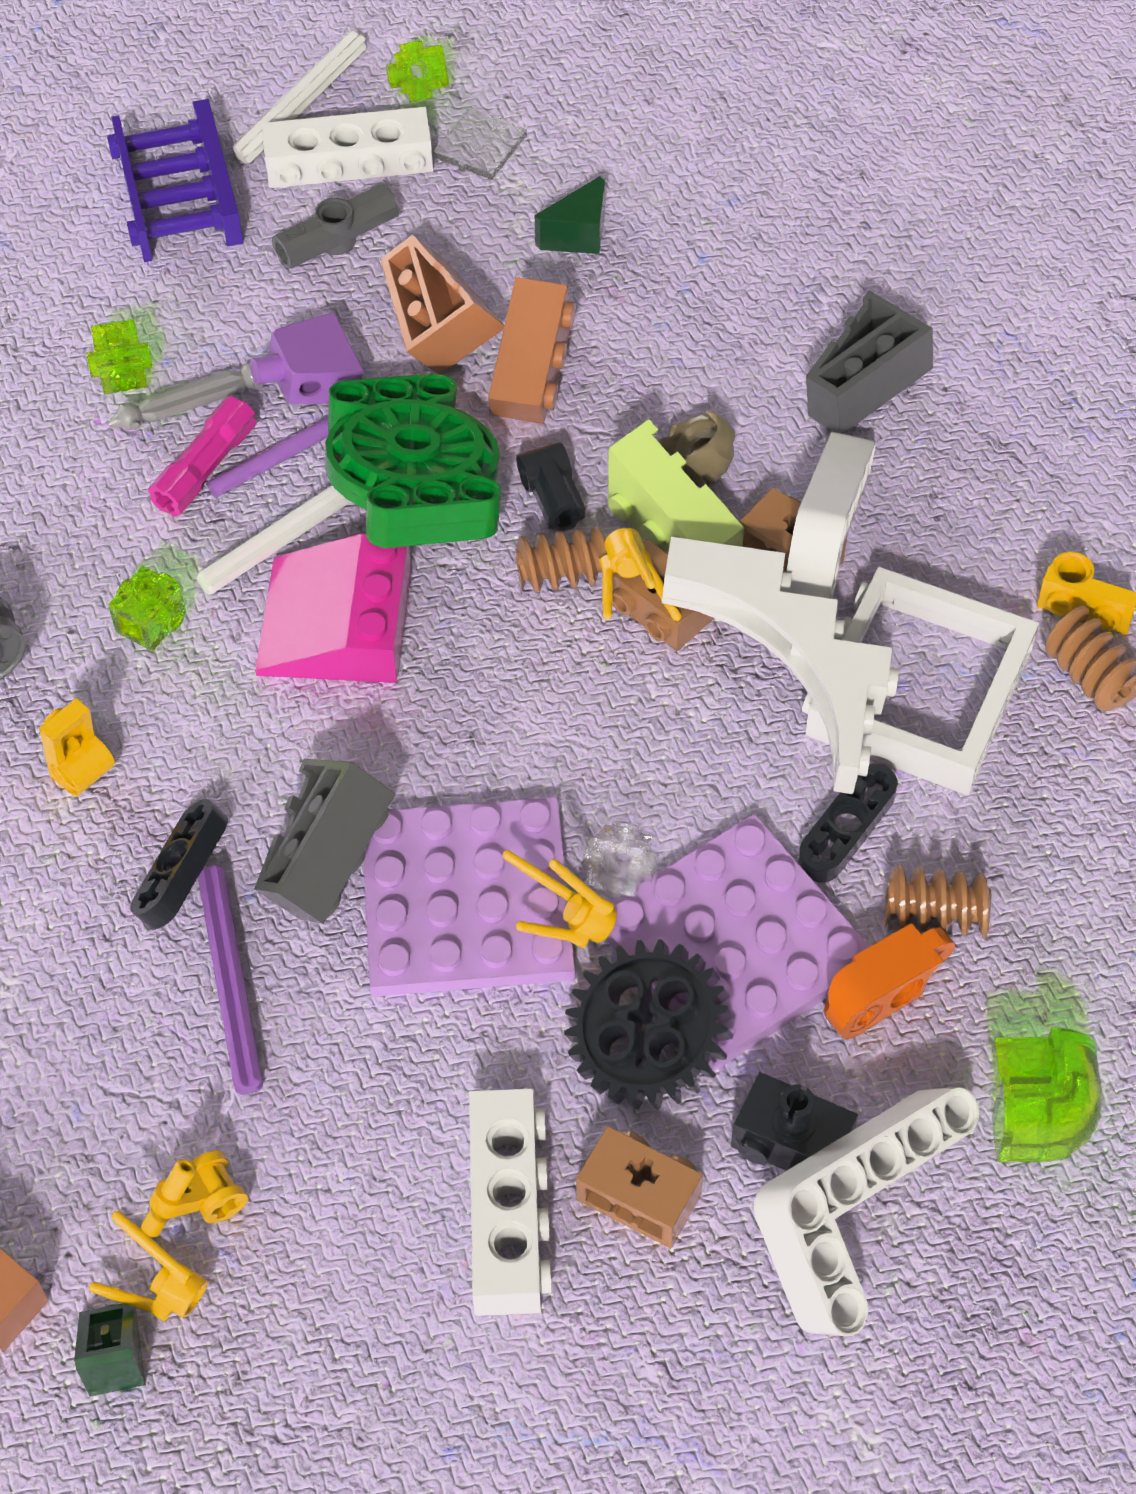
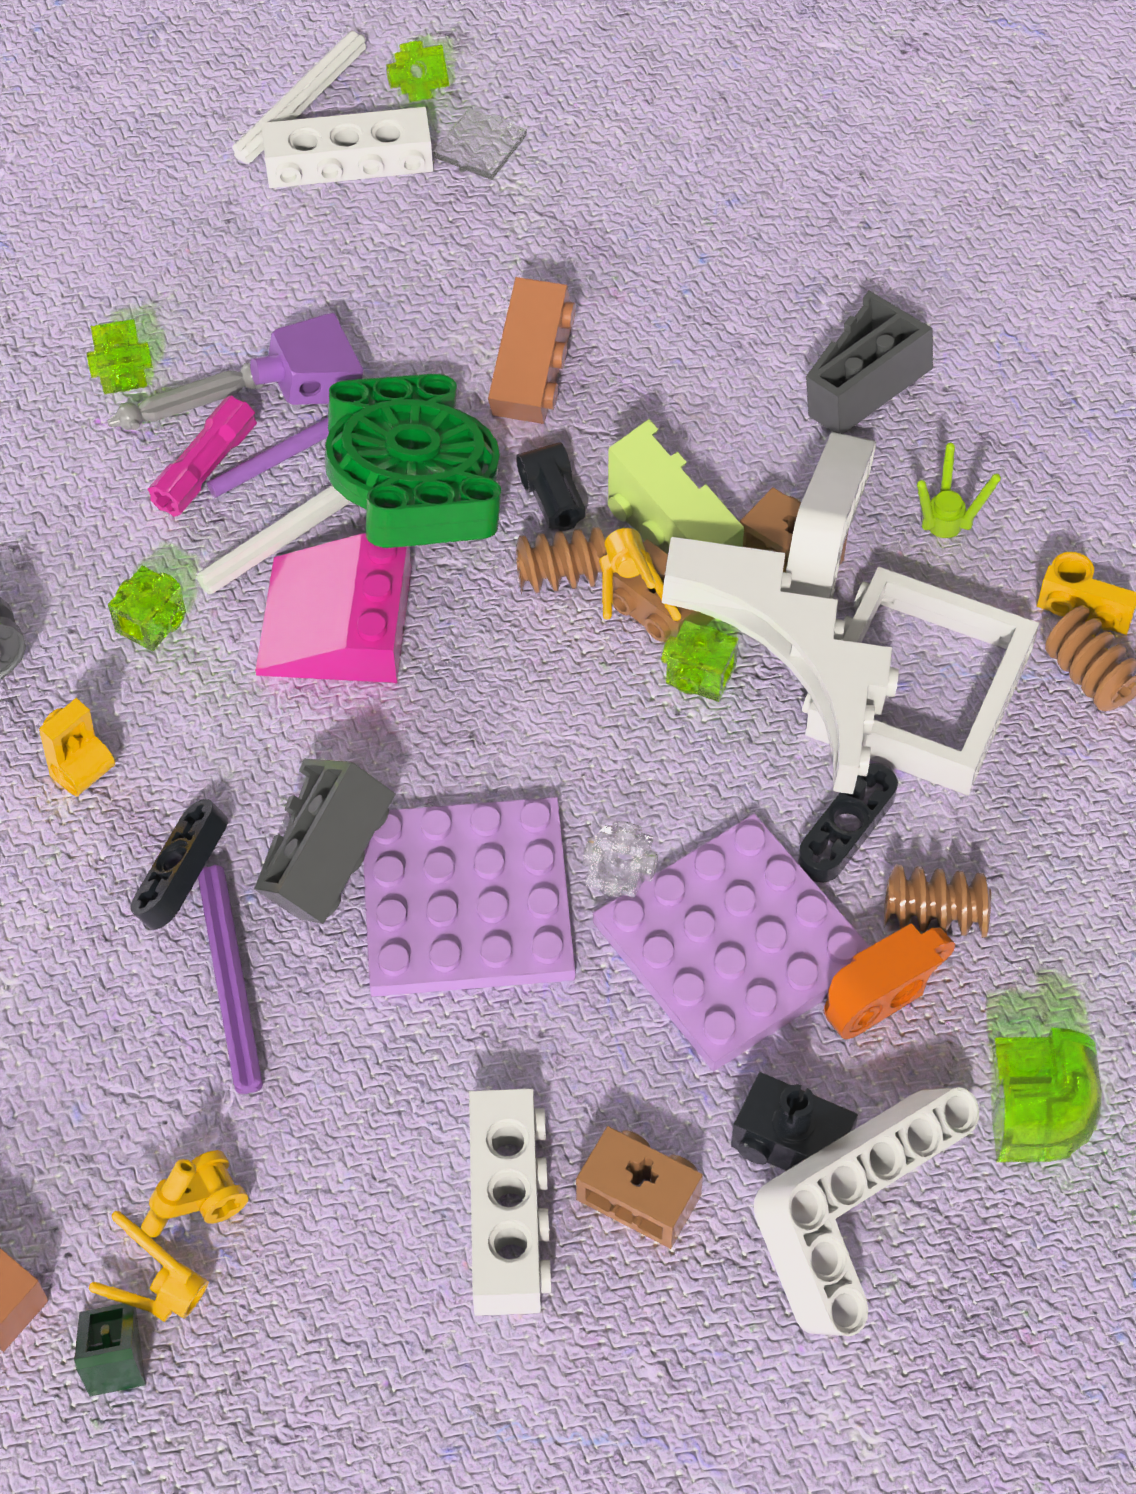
(205, 158): dark purple fence -> none
(335, 226): dark grey piece -> none
(435, 306): nougat wedge -> none
(573, 221): dark green slope -> none
(586, 913): yellow plant -> none
(693, 1026): black gear -> none
(700, 660): none -> clear neon green brick
(704, 444): dark tan hair -> none
(947, 511): none -> lime plant

